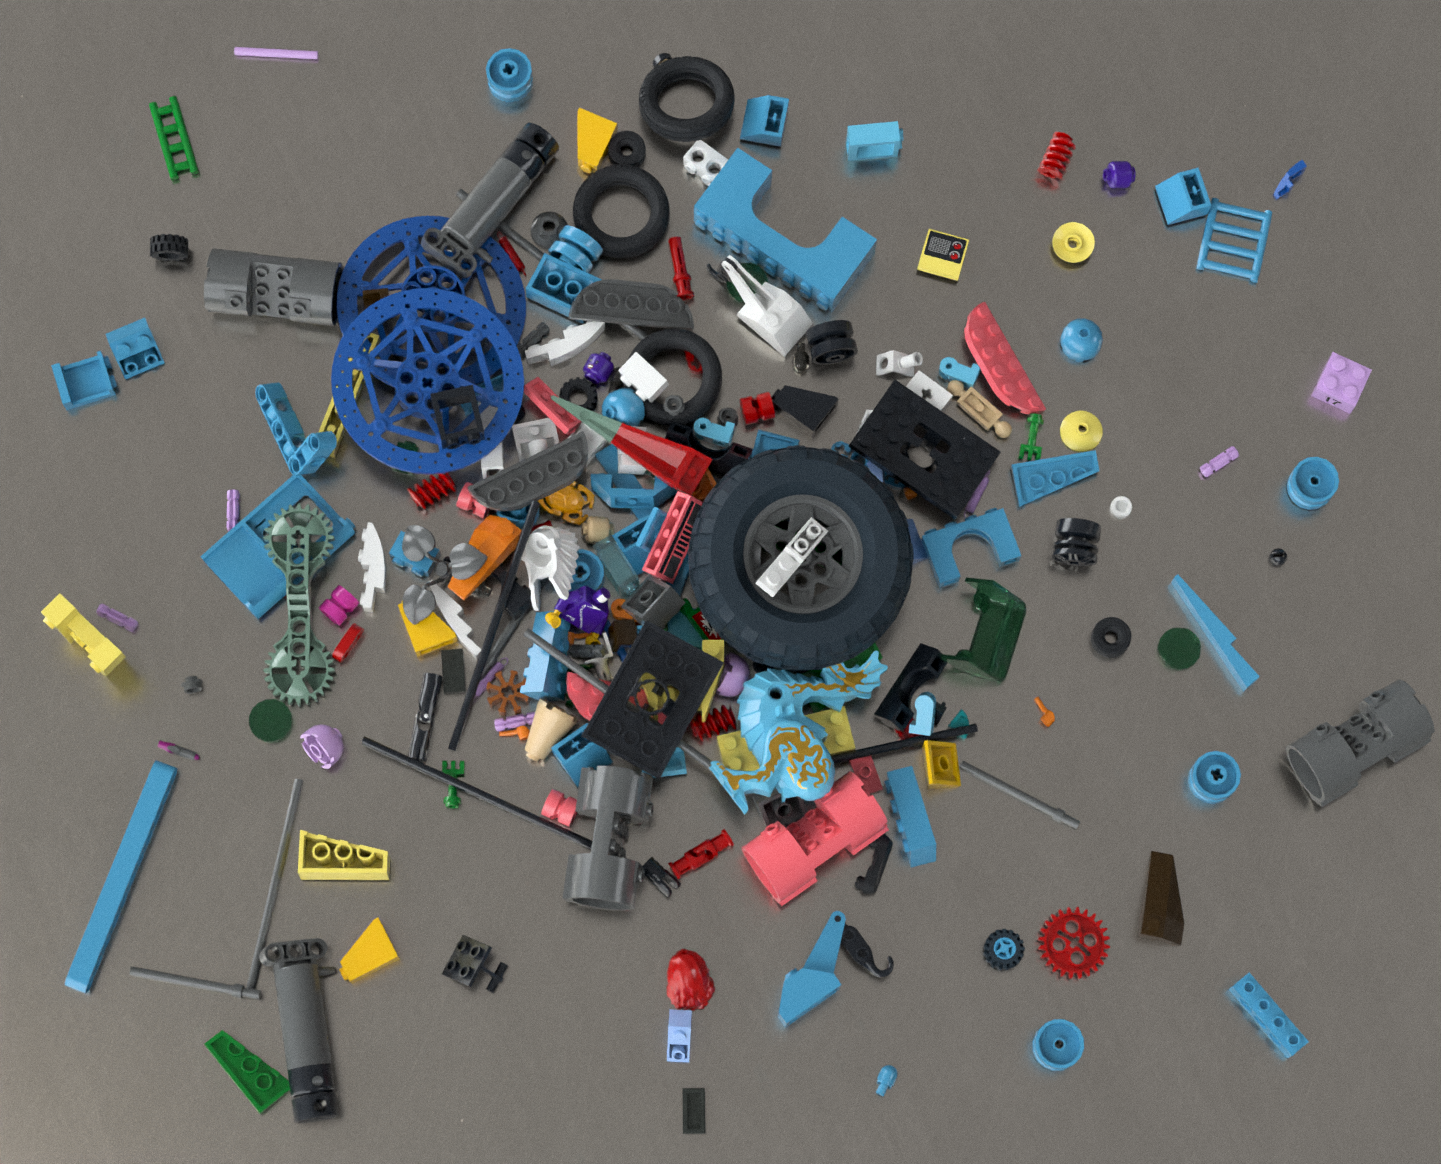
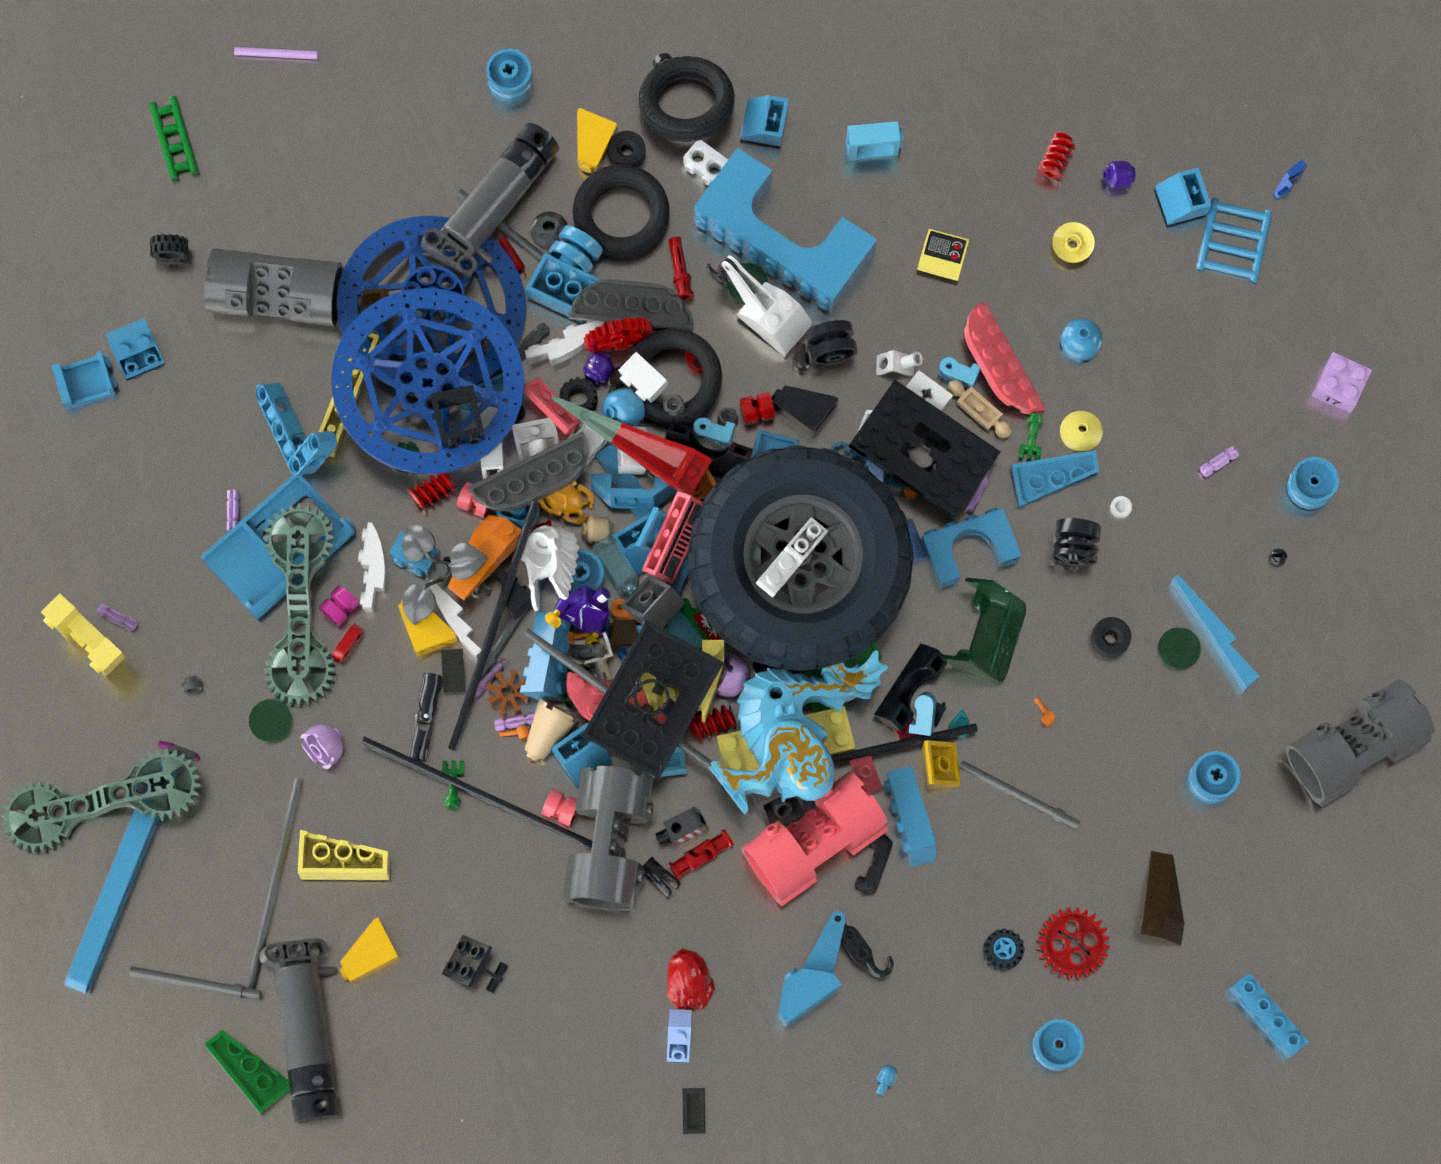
(100, 800): none -> sand green beam
(617, 334): none -> red gear
(691, 824): none -> black torso

